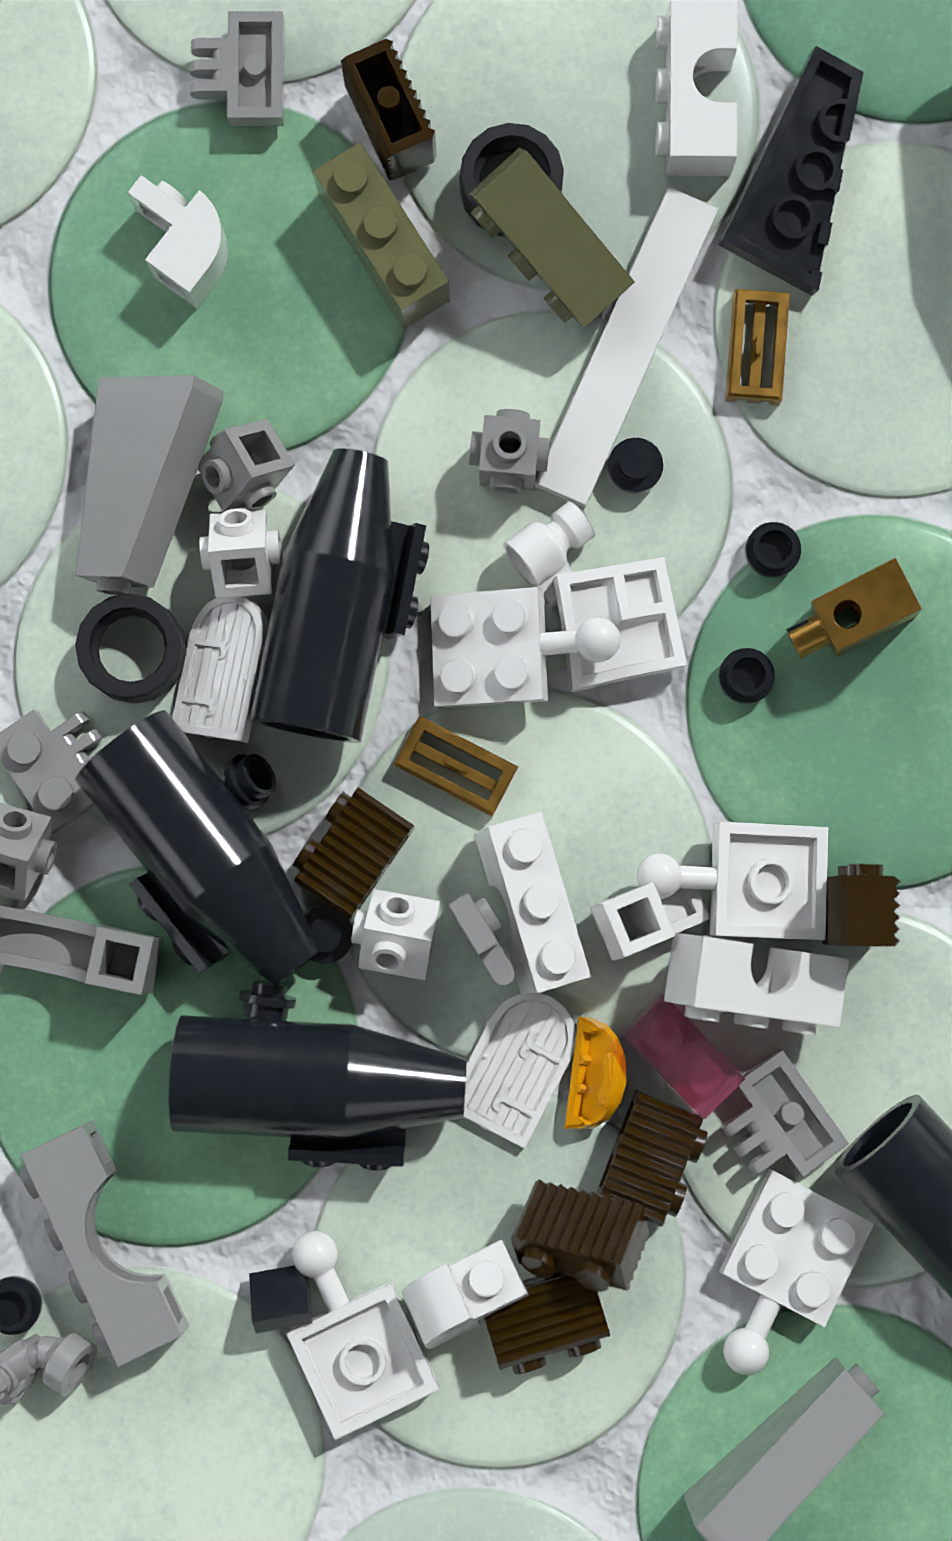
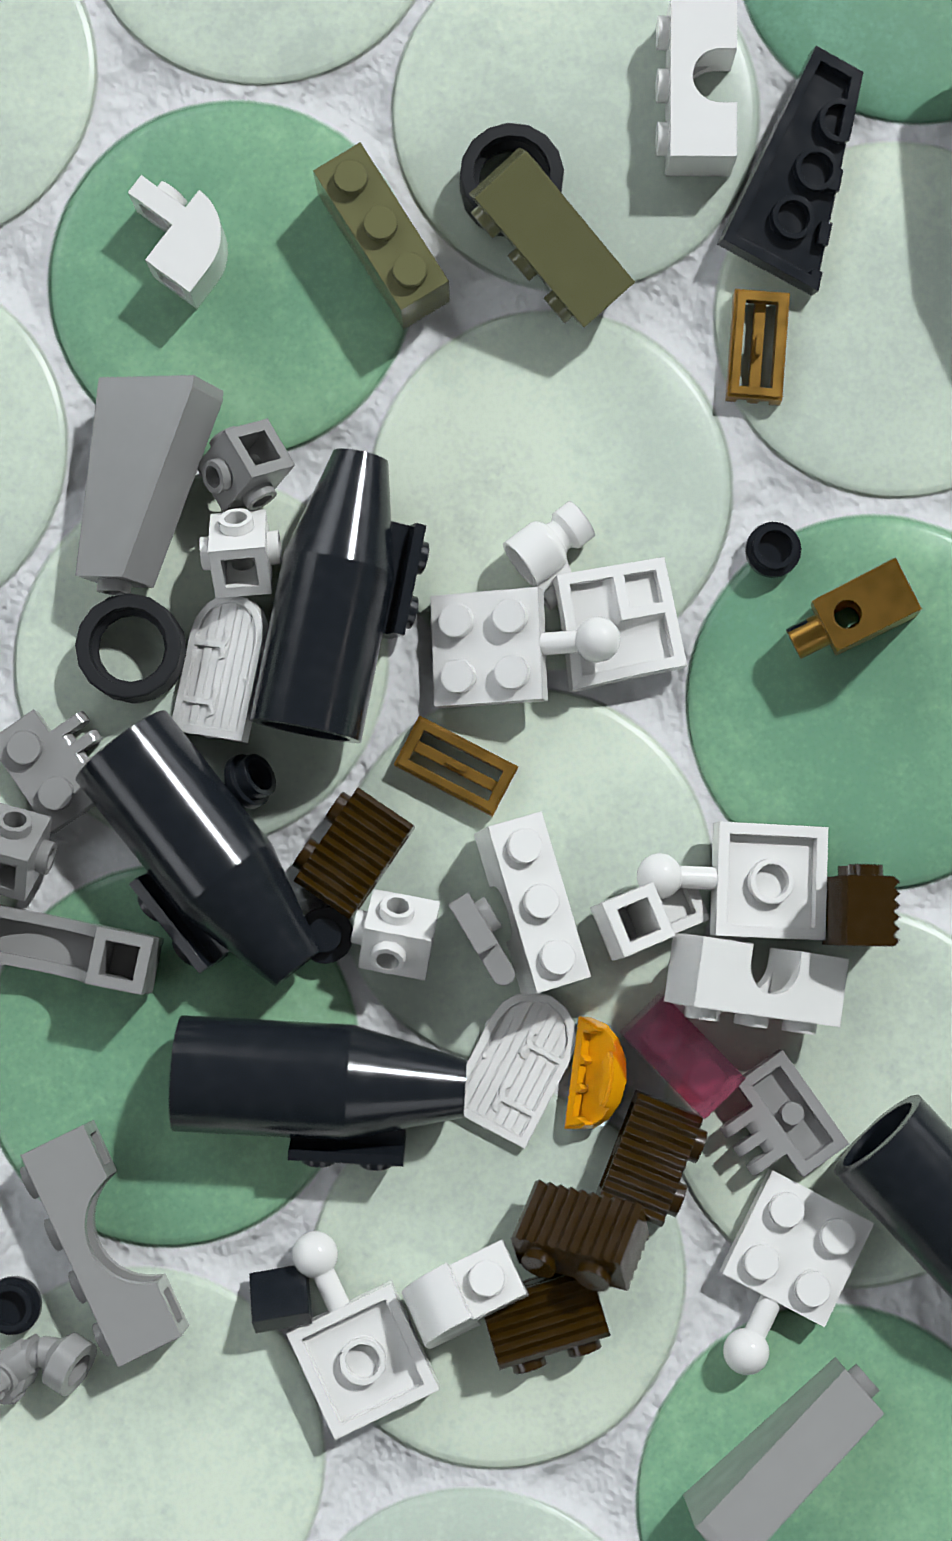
(244, 68): light grey hinge -> none
(266, 1001): black plate -> none
(389, 109): dark brown brick -> none
(509, 471): light grey brick -> none
(626, 347): white tile -> none
(635, 465): black plate -> none
(746, 675): black plate -> none

